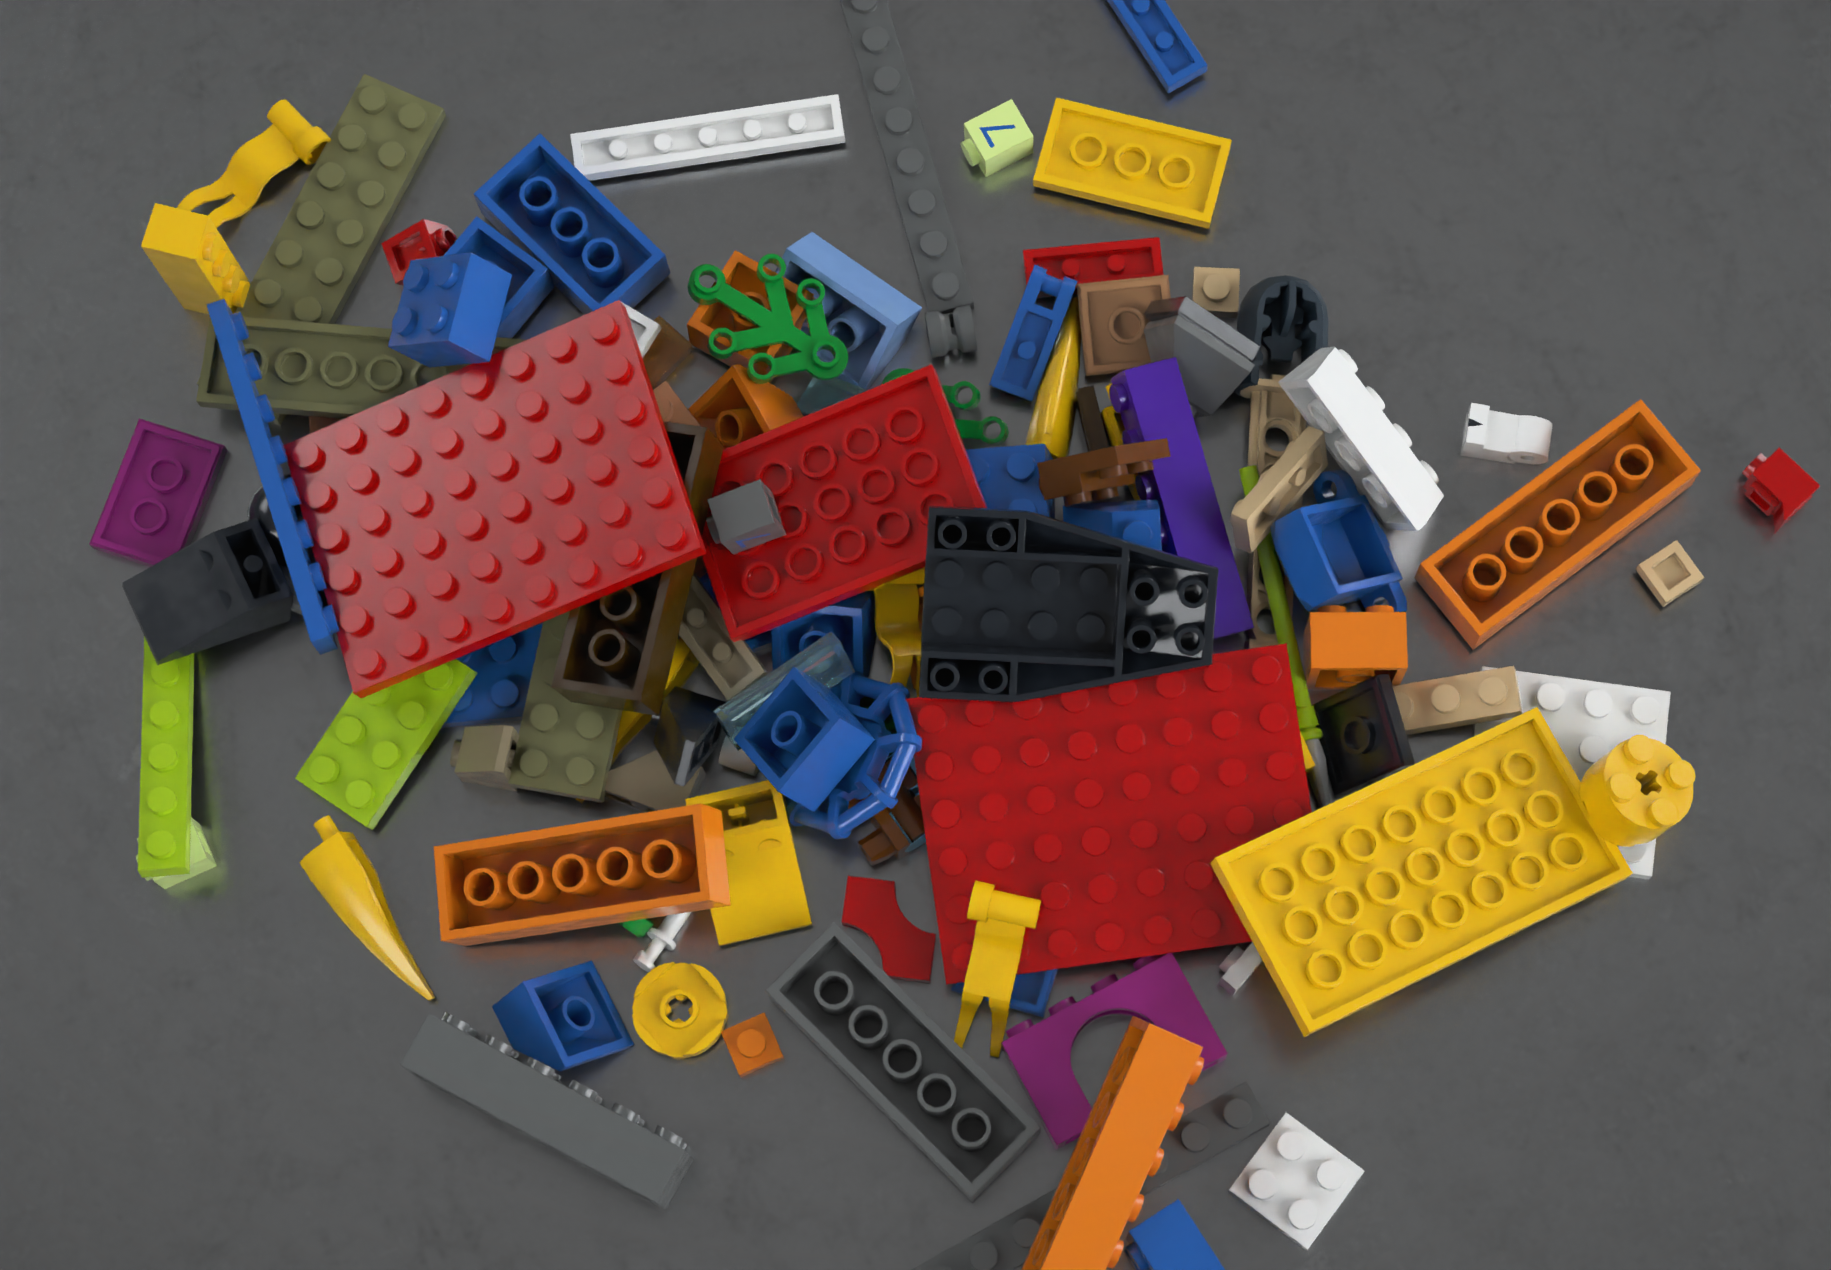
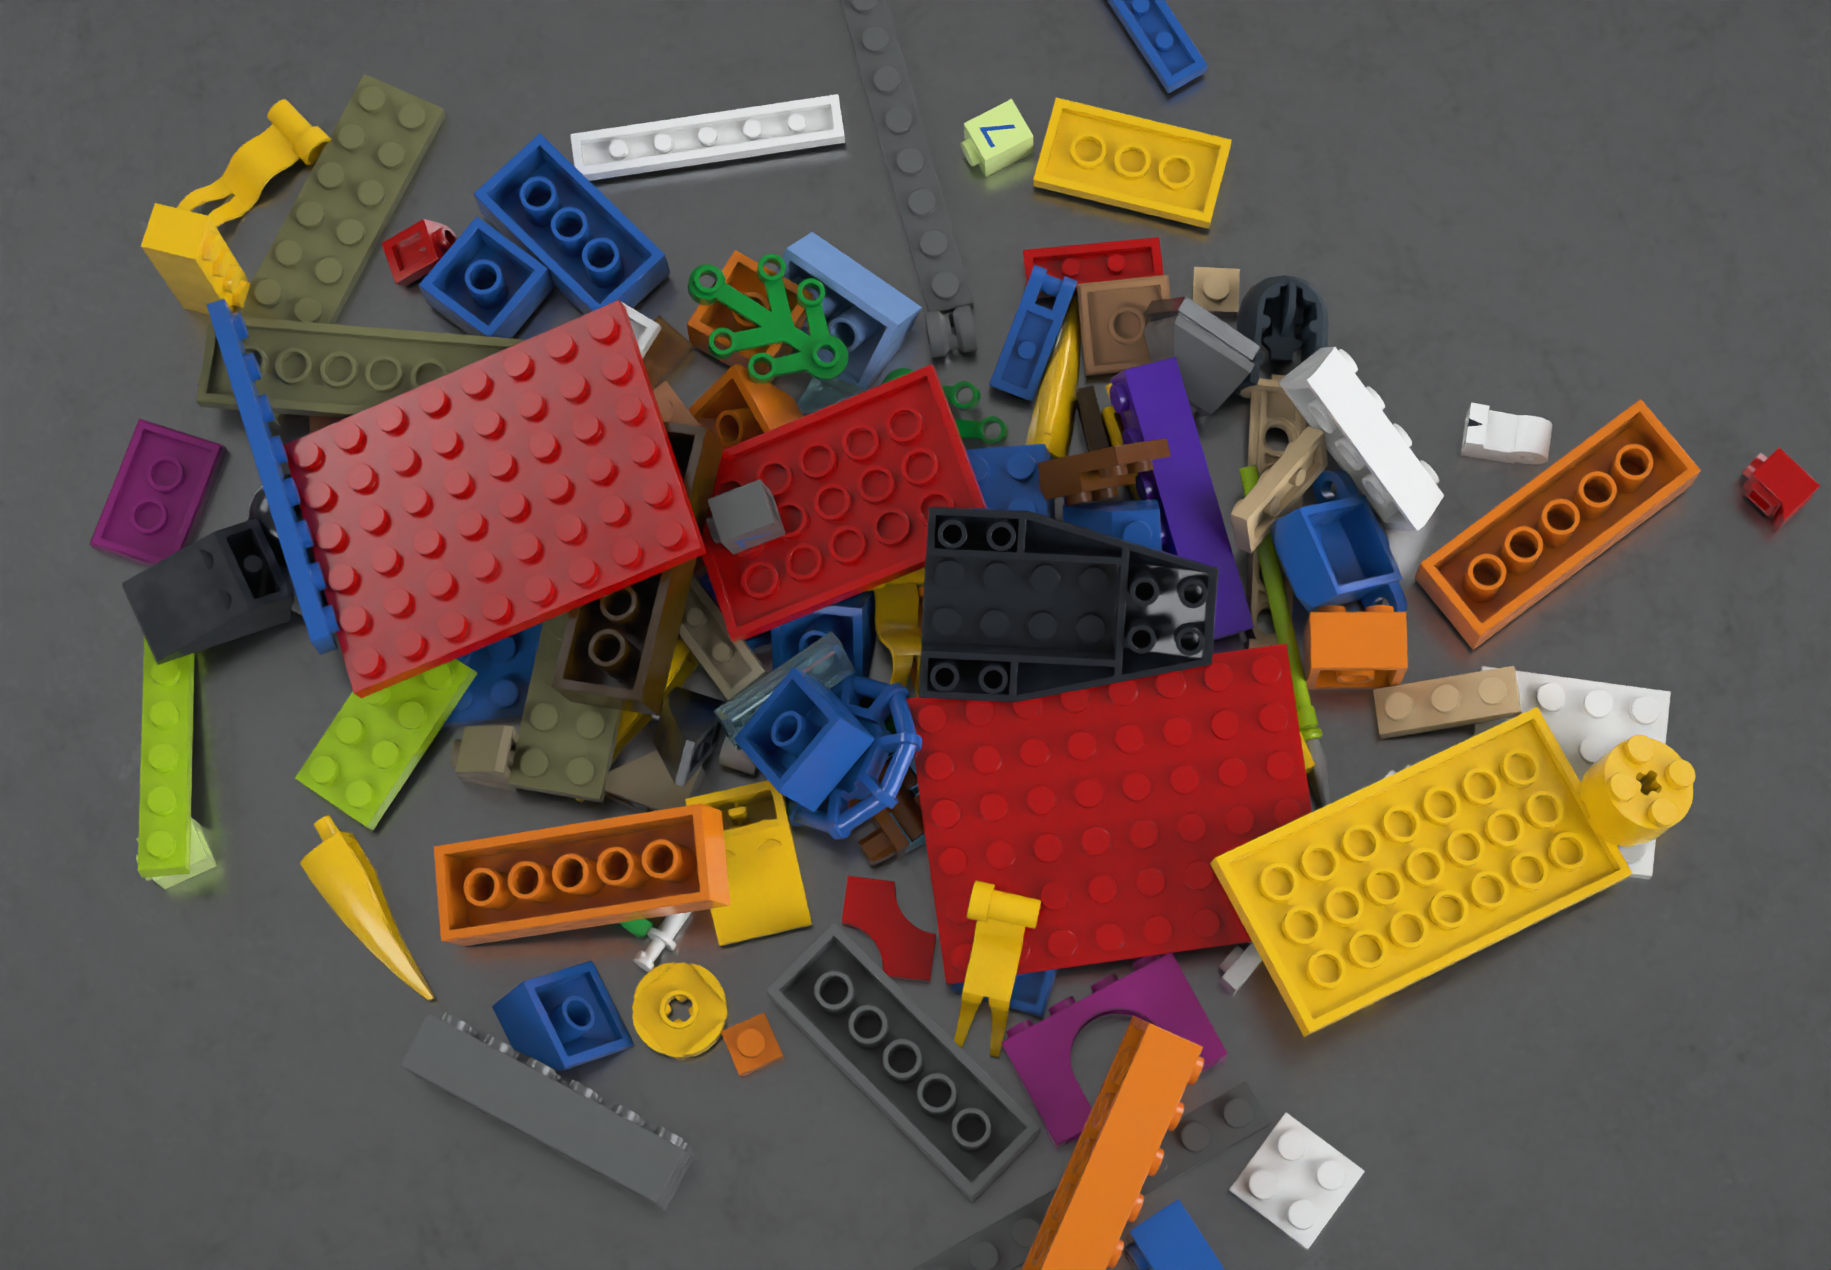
(449, 310): blue brick -> none
(1363, 735): black tile -> none
(1669, 573): tan plate -> none

